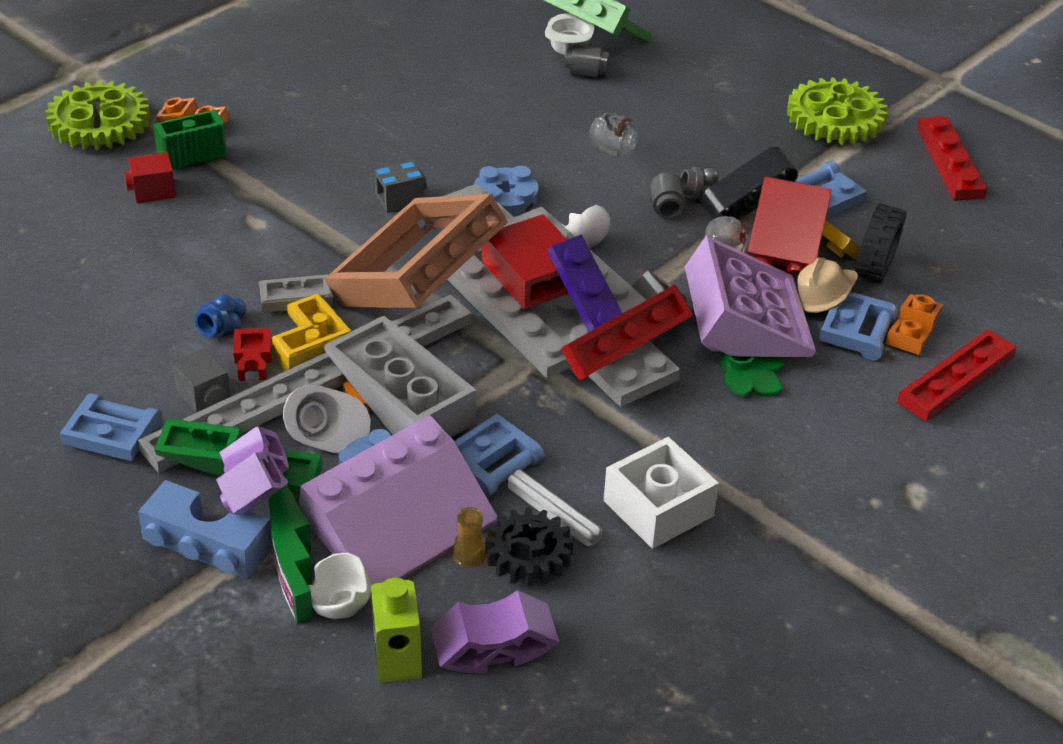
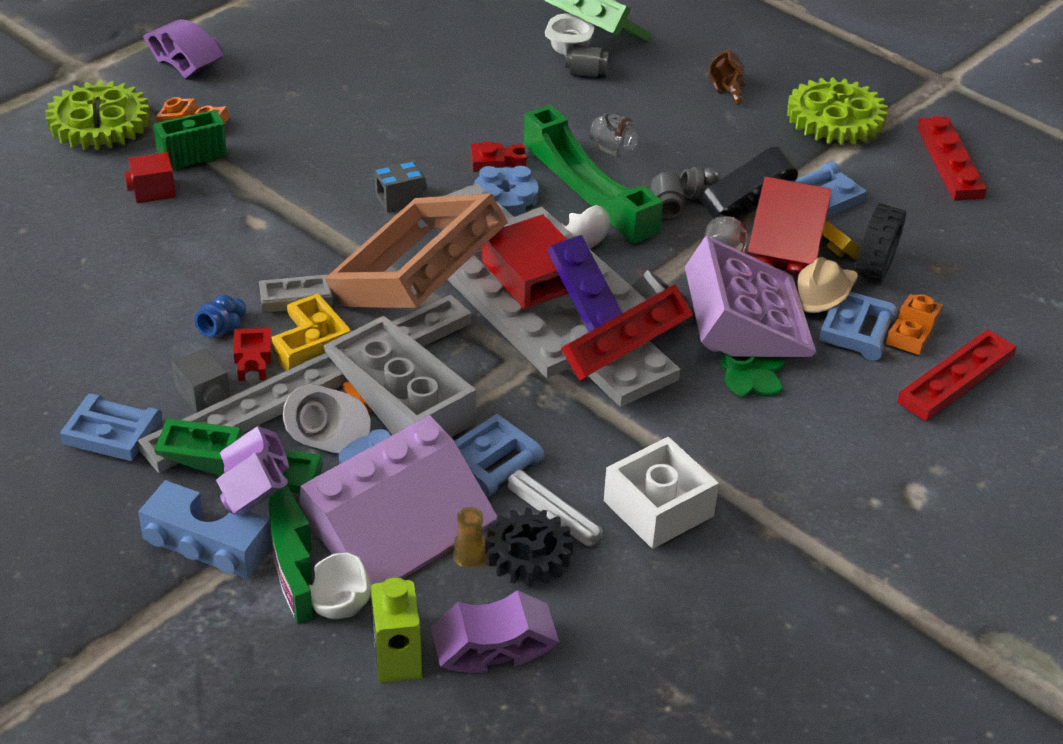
(184, 46): none -> medium lavender brick
(496, 155): none -> red plate
(631, 211): none -> green arch
(727, 73): none -> reddish brown piece

